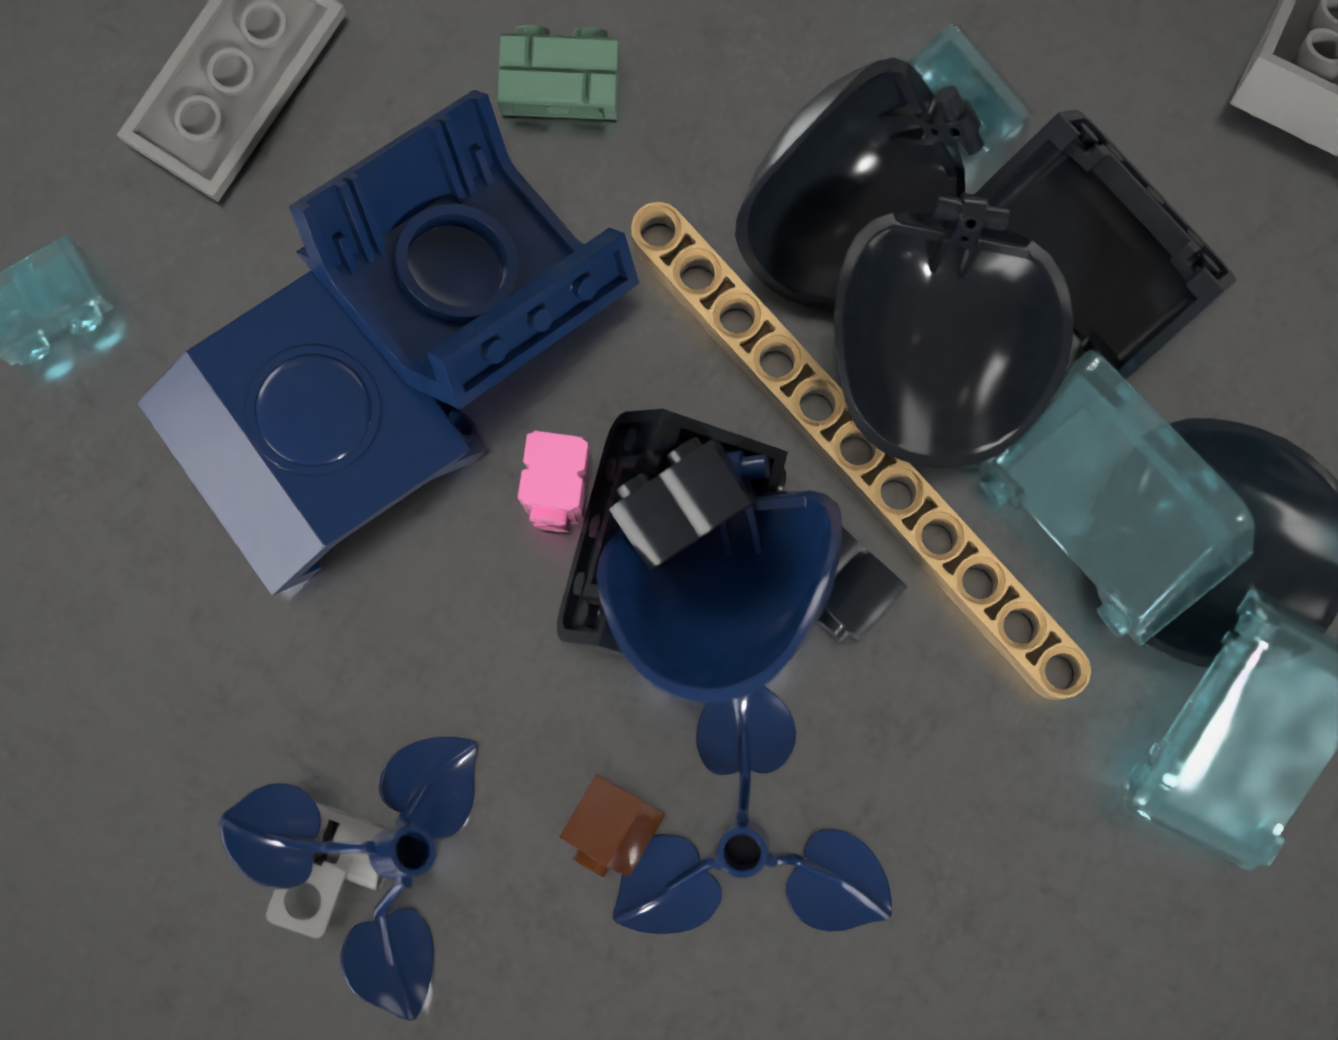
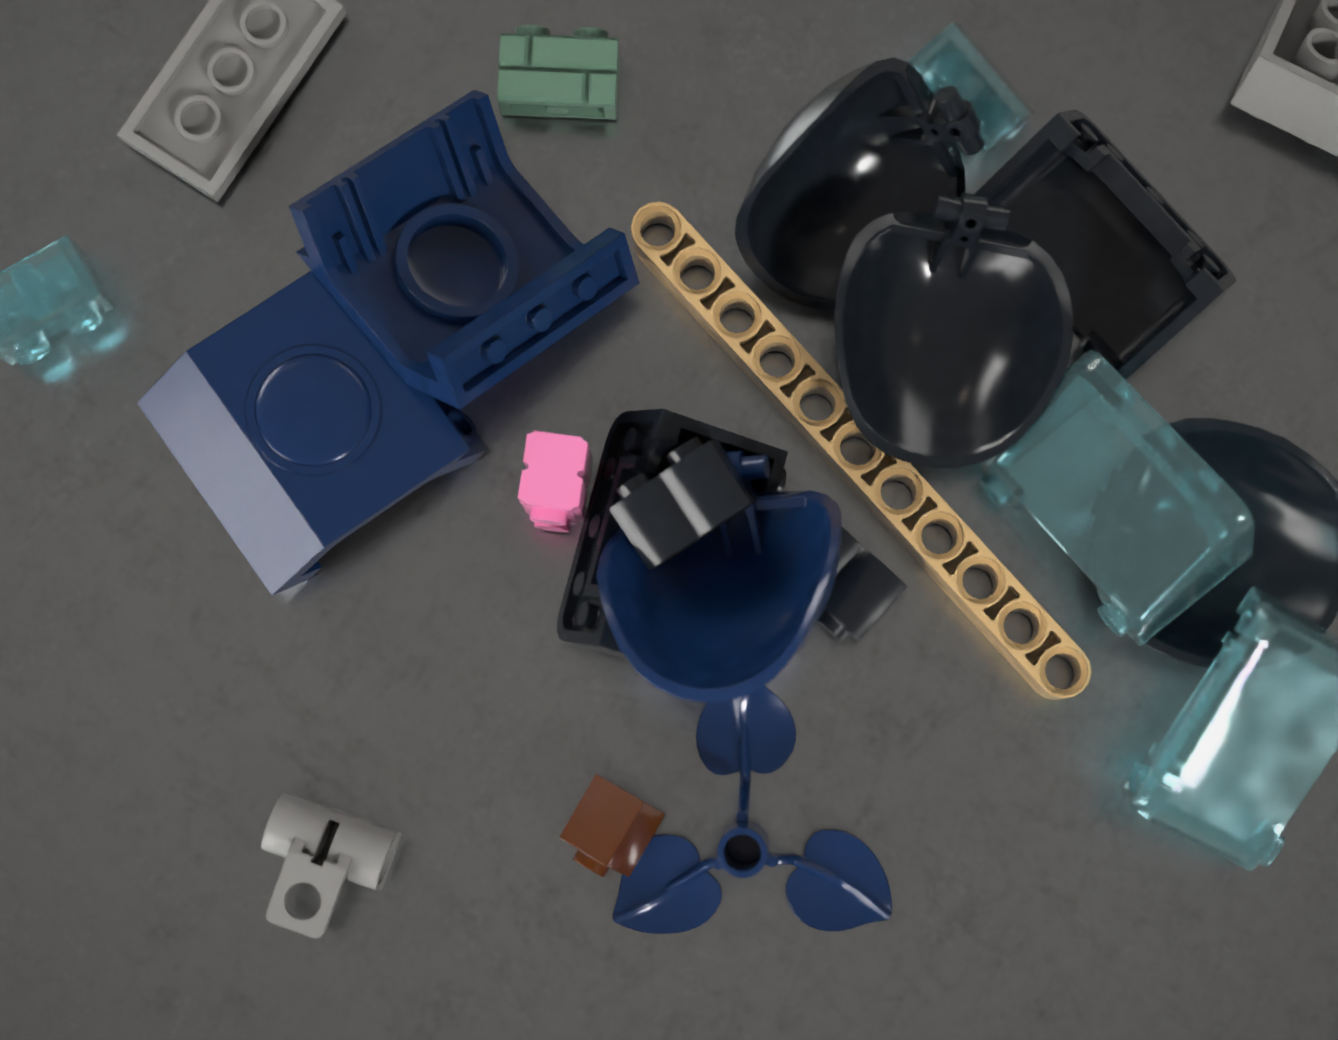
(273, 840): dark blue plant -> none

